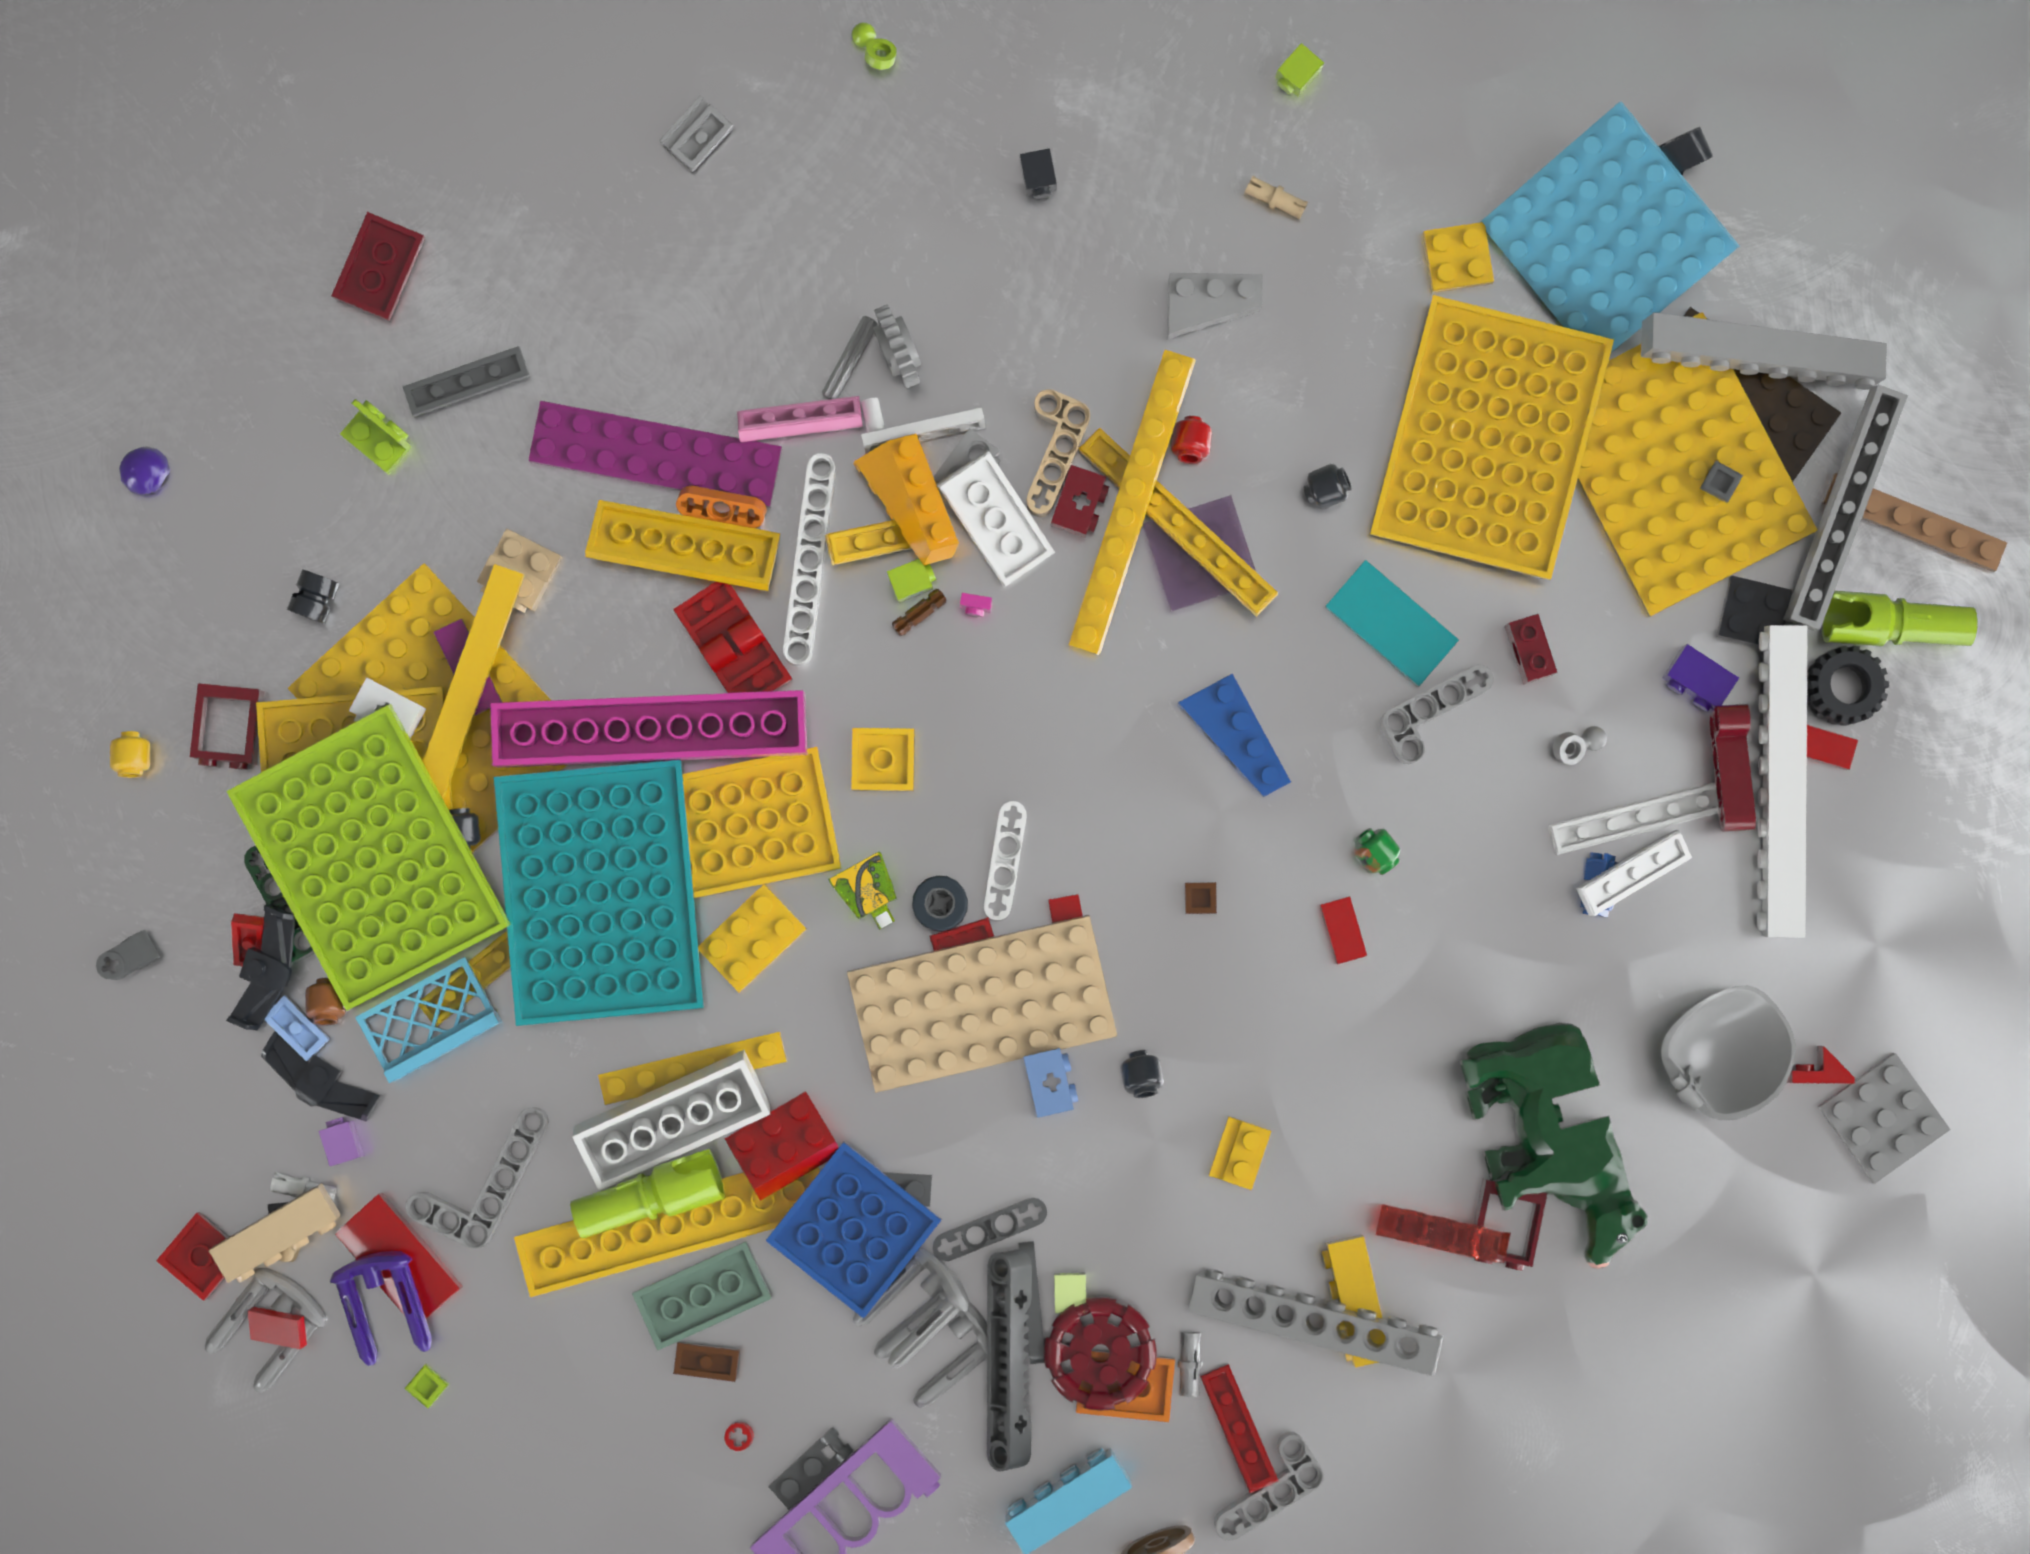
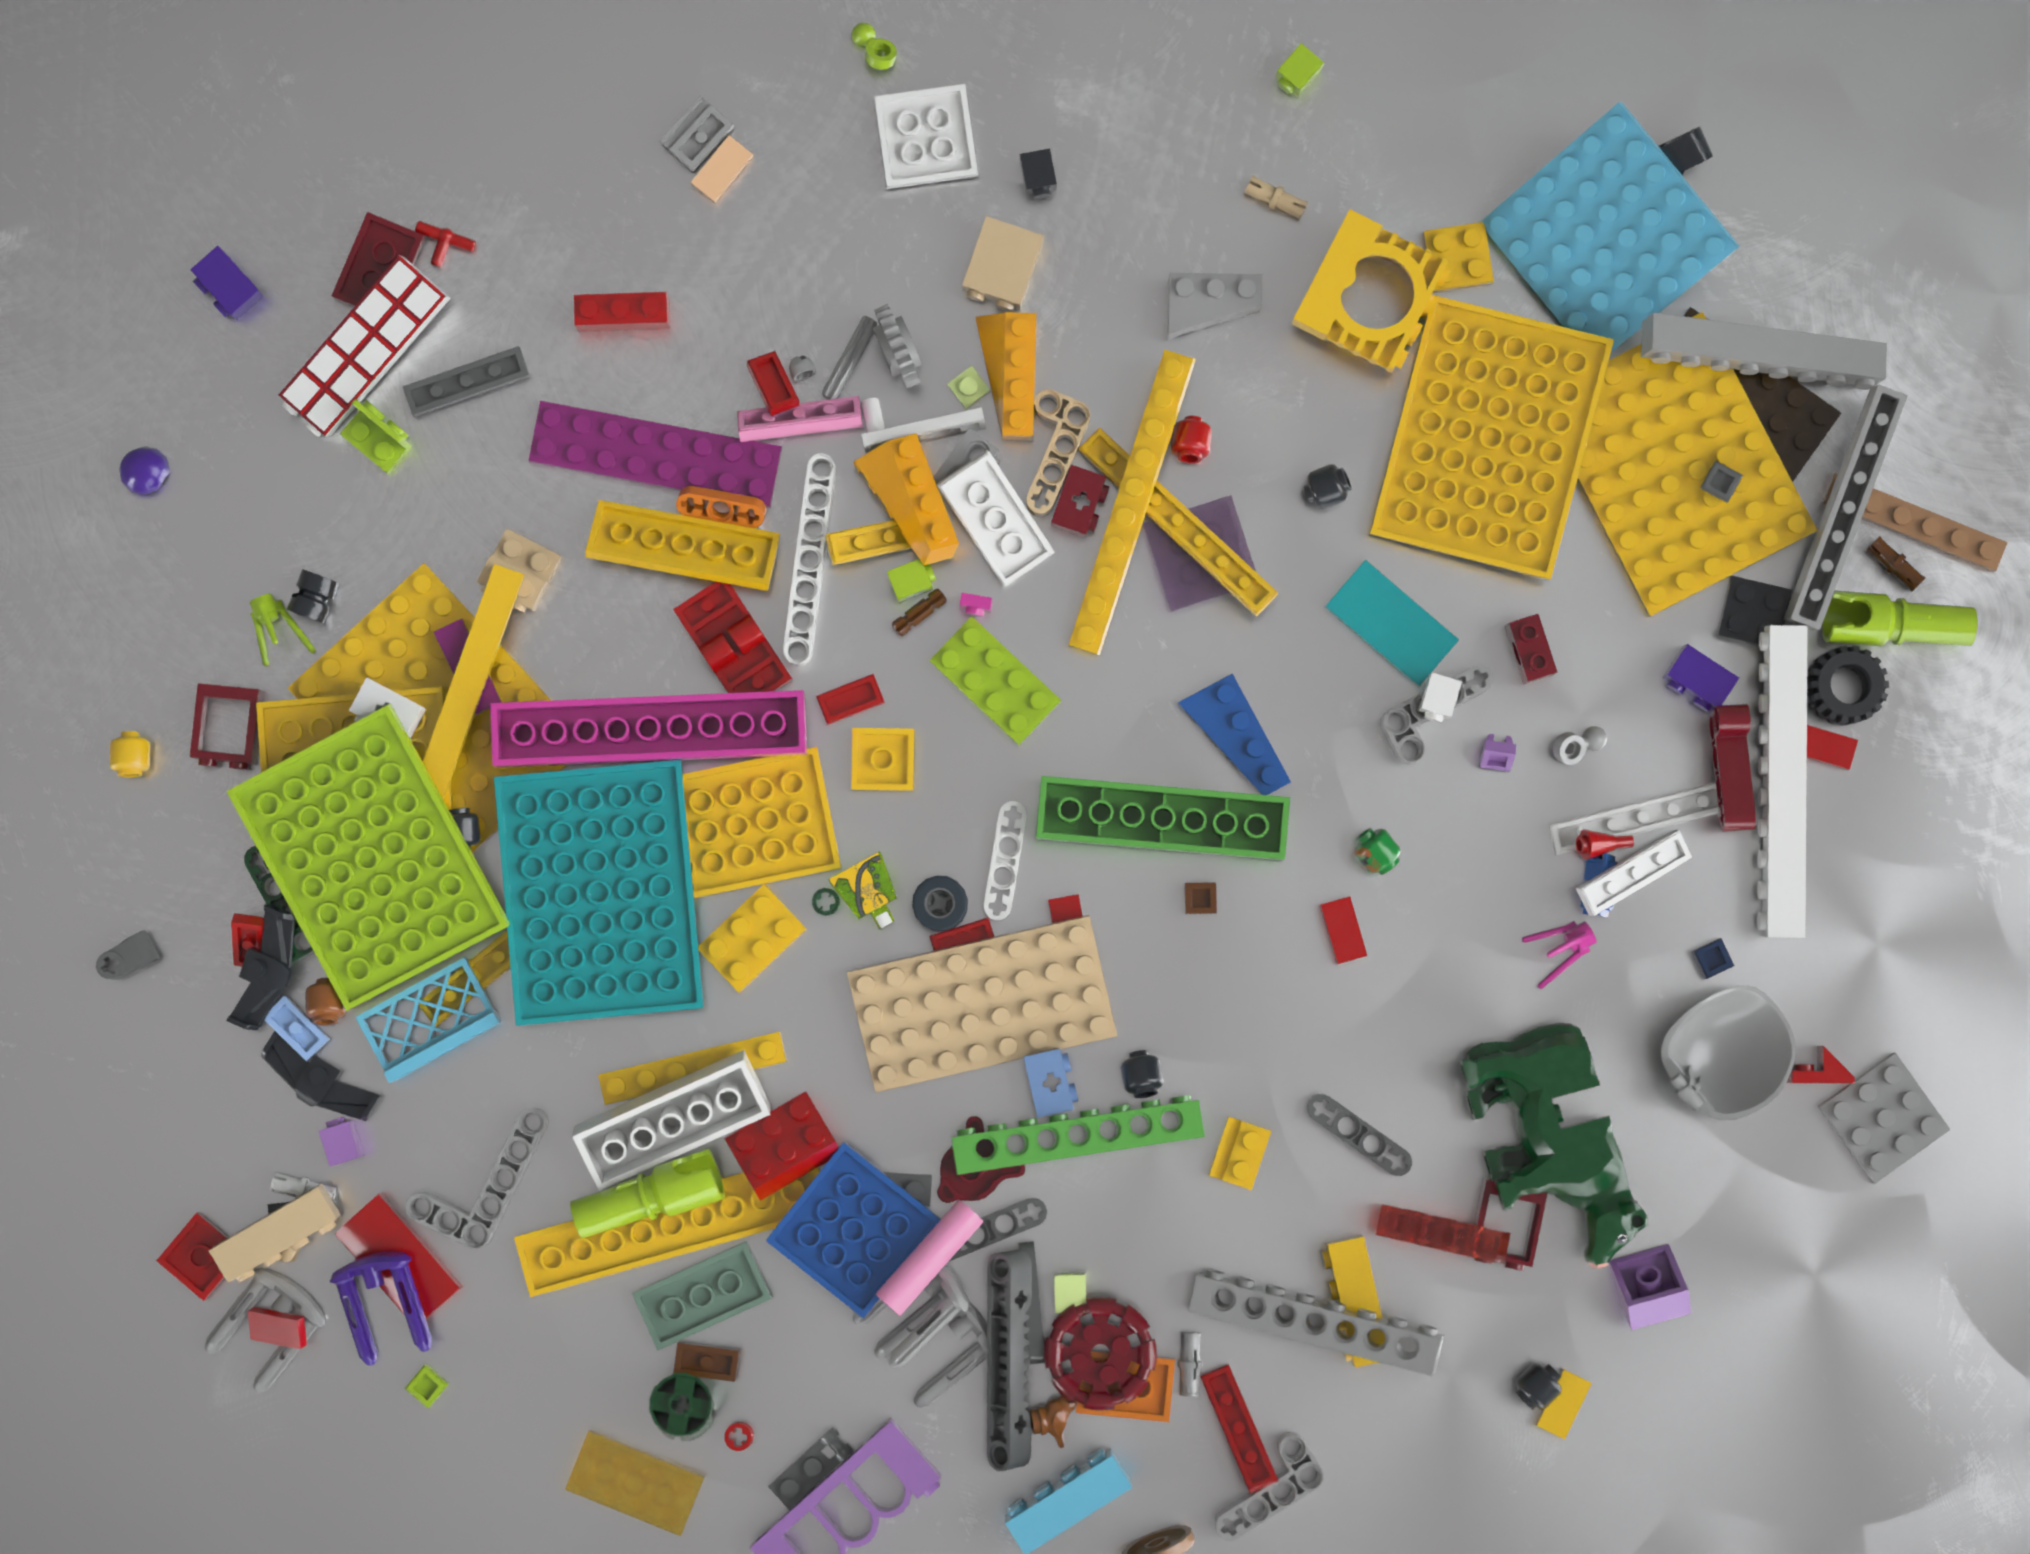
(227, 283): none -> dark purple brick
(264, 613): none -> lime plant
(363, 347): none -> white brick
(445, 237): none -> red piece
(622, 311): none -> red brick
(635, 1483): none -> clear yellow plate
(692, 1422): none -> dark green cylinder
(722, 169): none -> light nougat tile
(773, 383): none -> red tile
(801, 368): none -> light grey hinge
(818, 896): none -> clear green bush
(850, 699): none -> red tile
(926, 136): none -> white plate
(929, 1257): none -> bright pink brick
(968, 387): none -> yellowish green plate
(972, 1185): none -> dark red tile
(995, 680): none -> lime plate
(1002, 264): none -> tan brick
(1010, 356): none -> light orange wedge
(1052, 1418): none -> dark orange animal
(1163, 818): none -> bright green brick
(1188, 1127): none -> bright green brick
(1322, 308): none -> yellow hose
(1357, 1137): none -> dark grey beam
(1439, 697): none -> white brick
(1498, 754): none -> medium lavender tile
(1538, 1386): none -> black head
(1563, 1410): none -> yellow tile
(1579, 938): none -> dark pink plant
(1593, 843): none -> red cone
(1650, 1287): none -> medium lavender slope
(1713, 958): none -> dark blue tile
(1895, 564): none -> reddish brown pin

